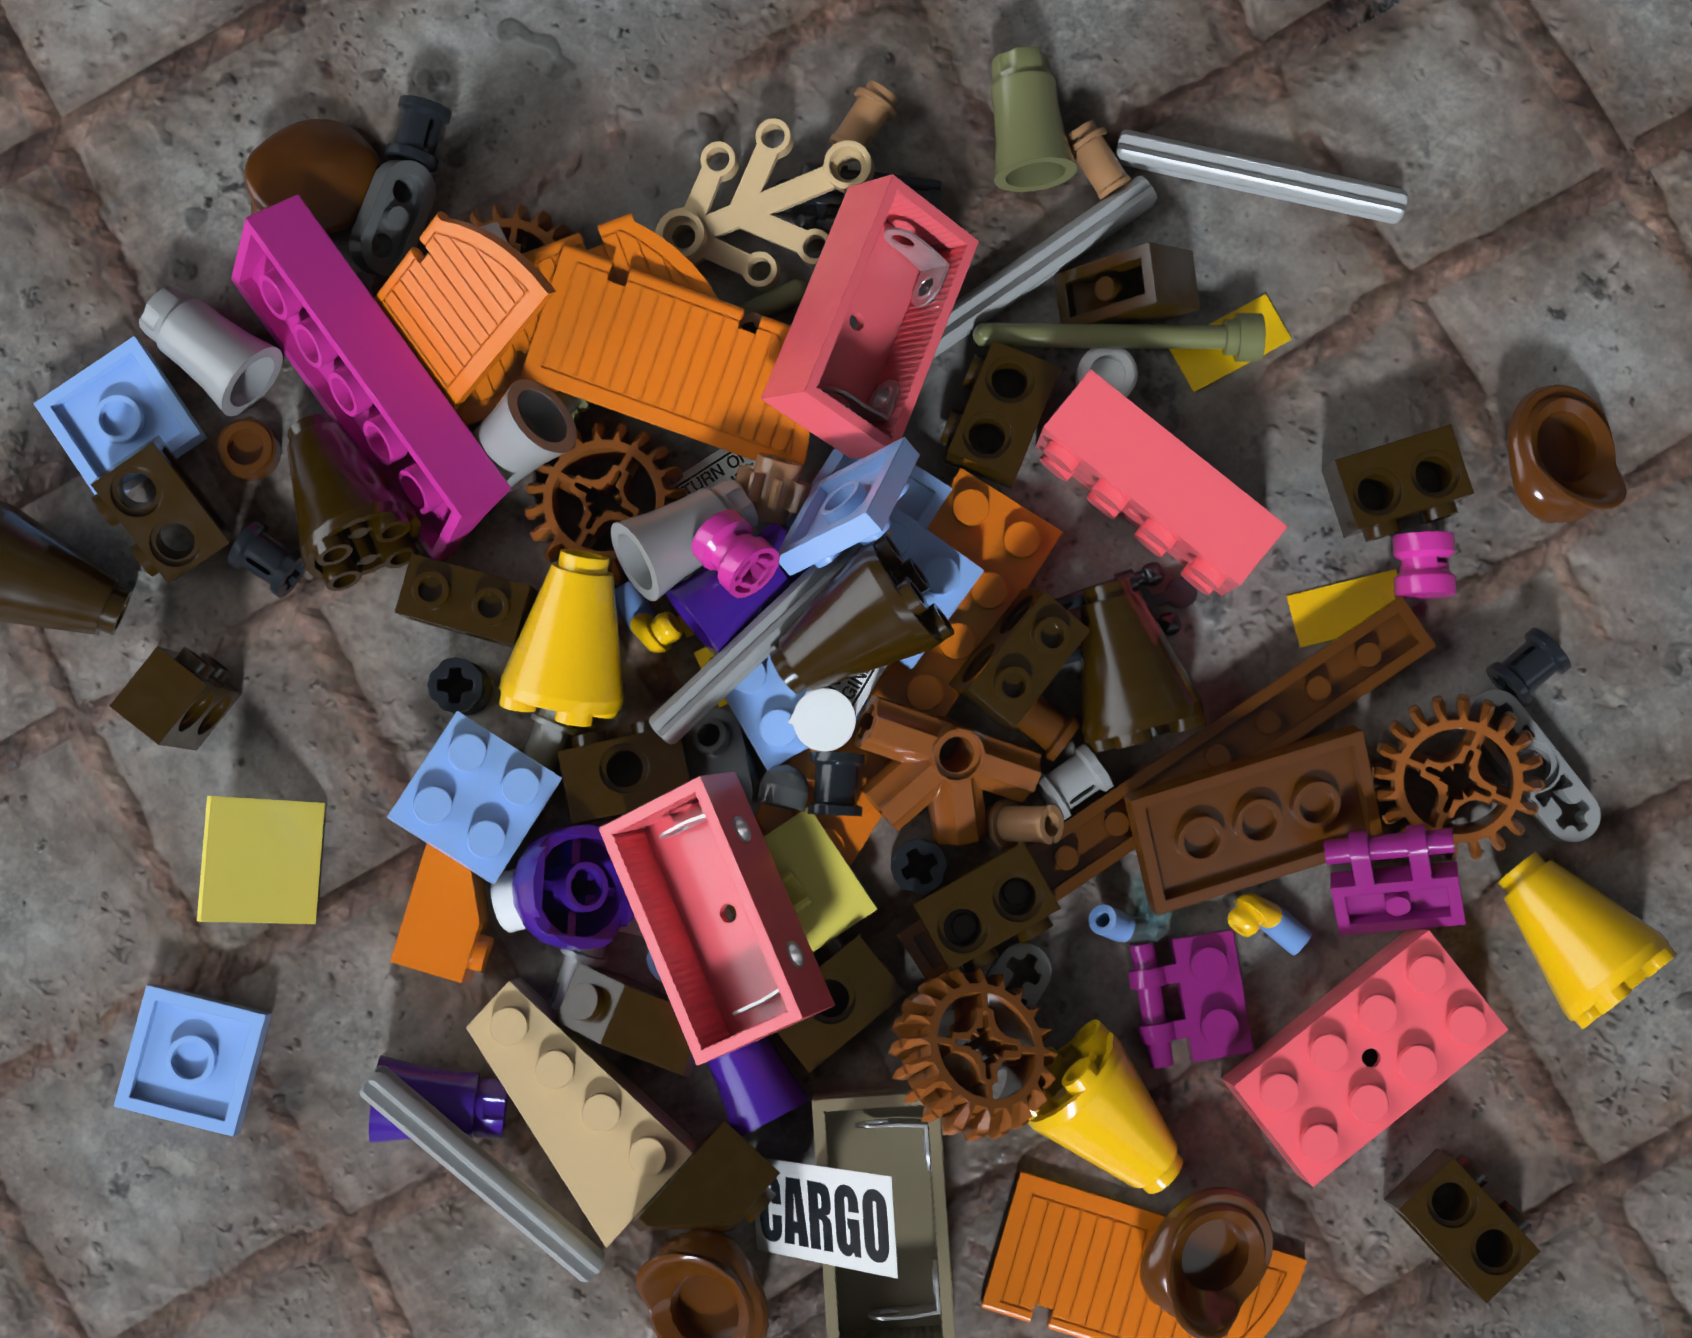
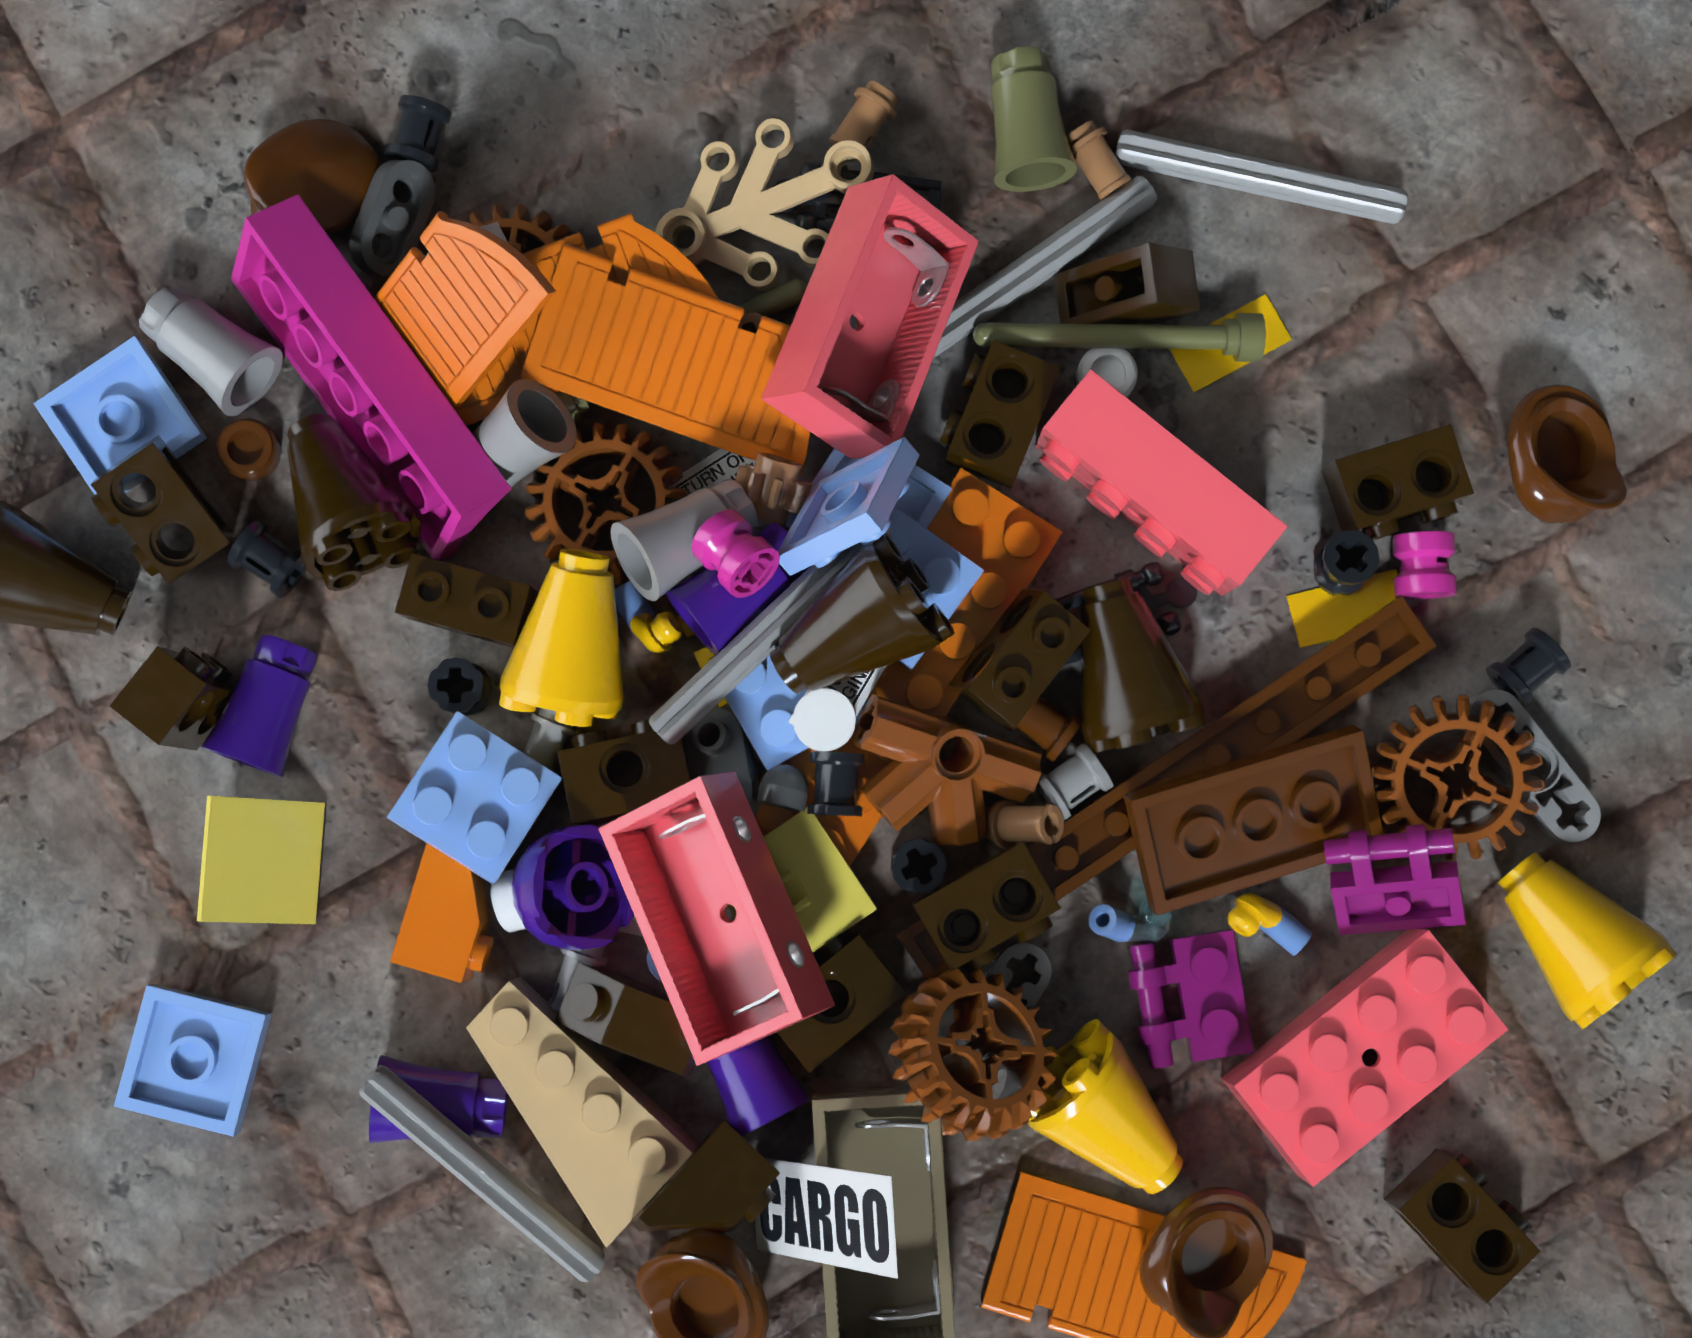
(264, 706): none -> dark purple plant
(1358, 547): none -> black bush

